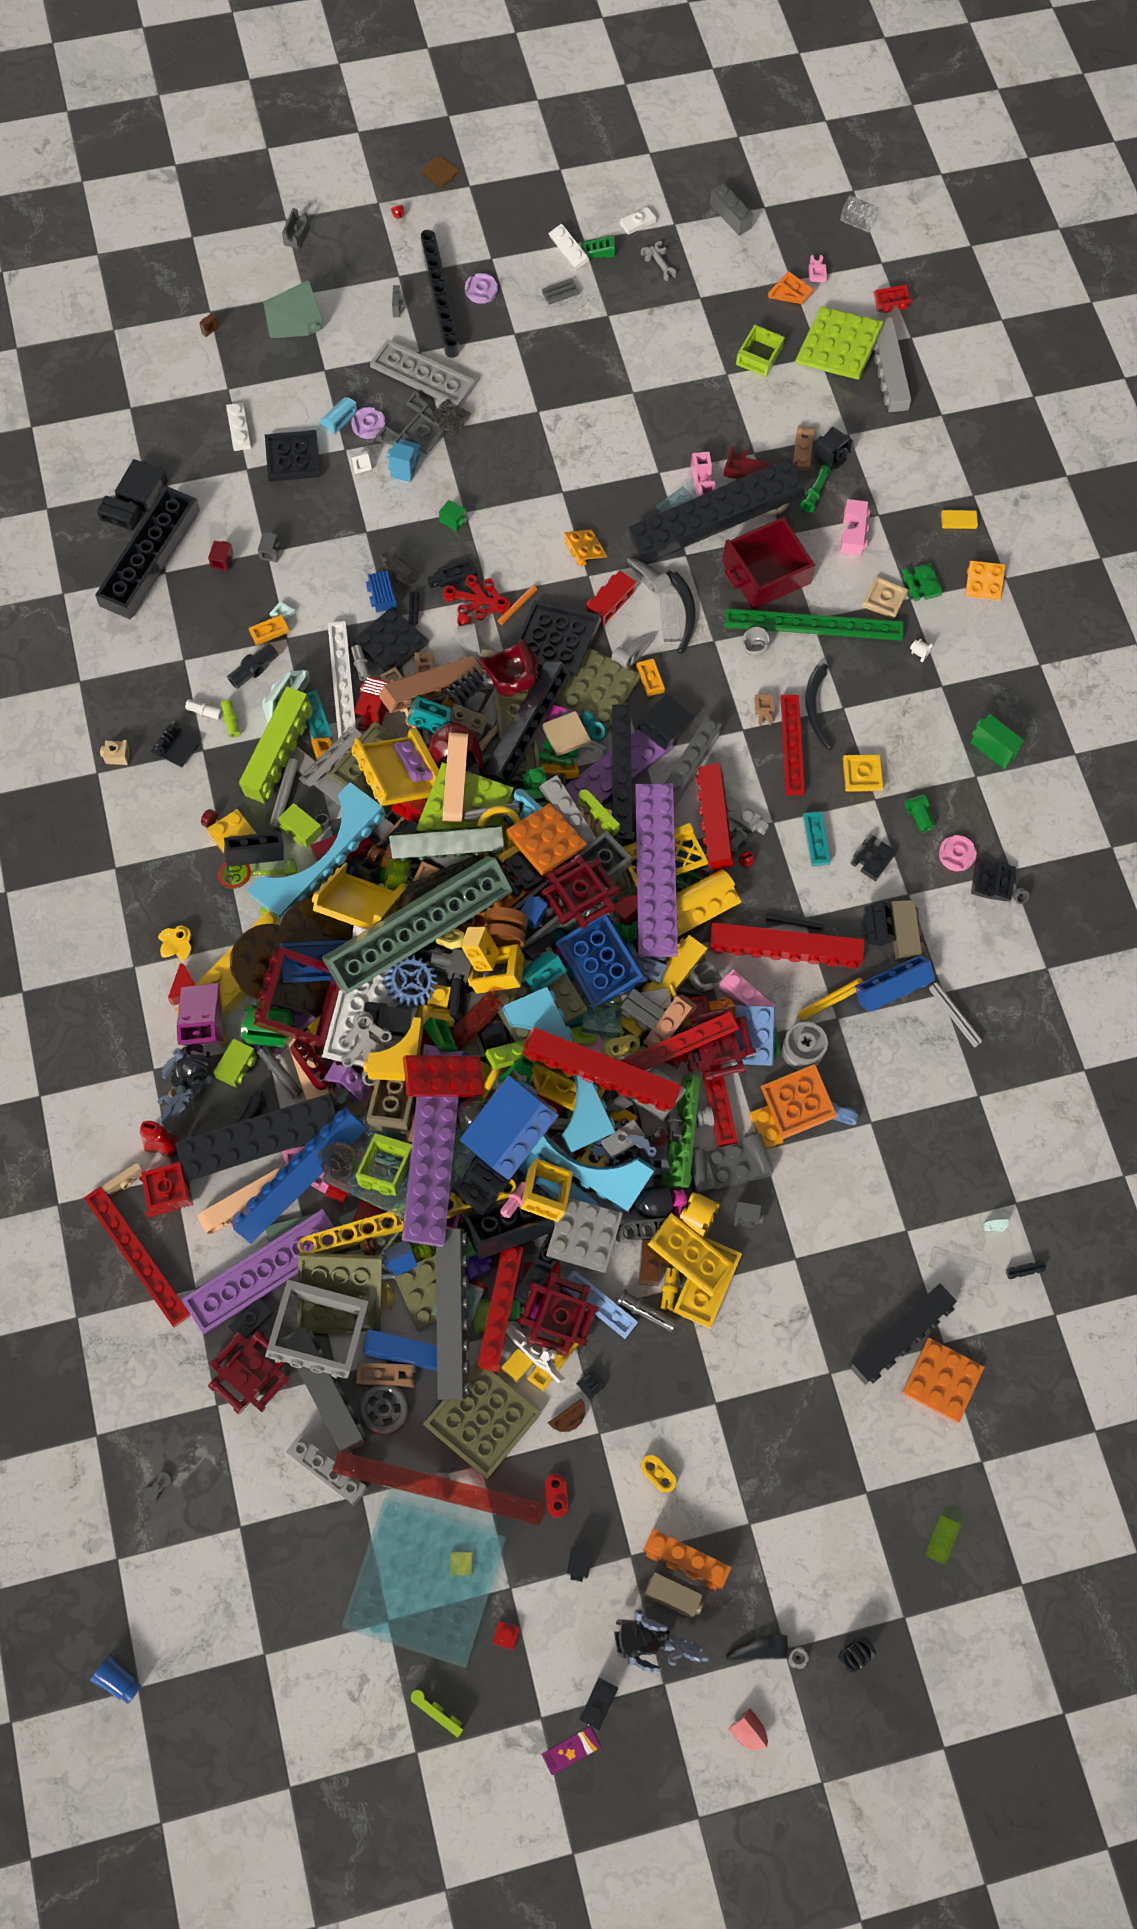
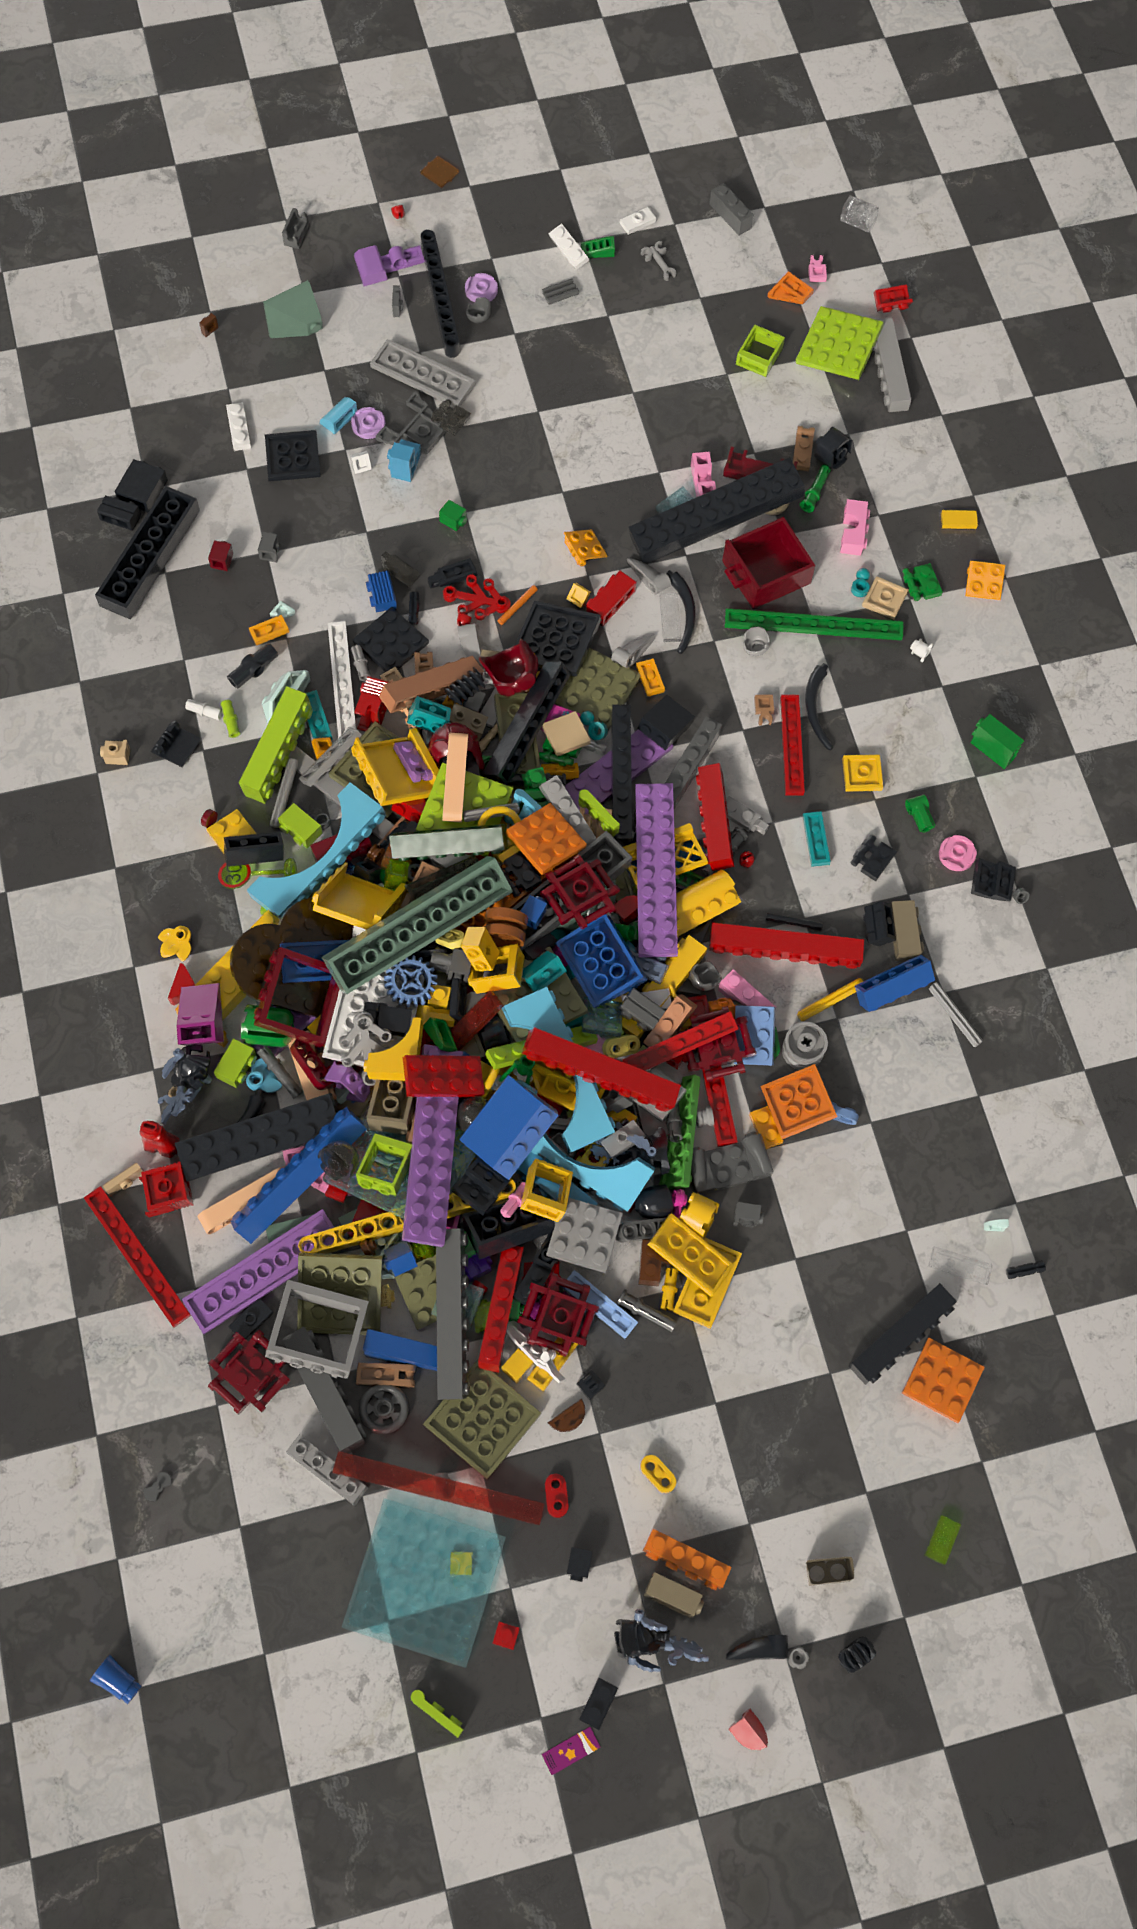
(268, 1080): none -> medium azure plate
(374, 267): none -> medium lavender plate
(479, 311): none -> dark grey hair
(578, 595): none -> yellow plate
(848, 1565): none -> dark tan piece
(860, 586): none -> teal plate

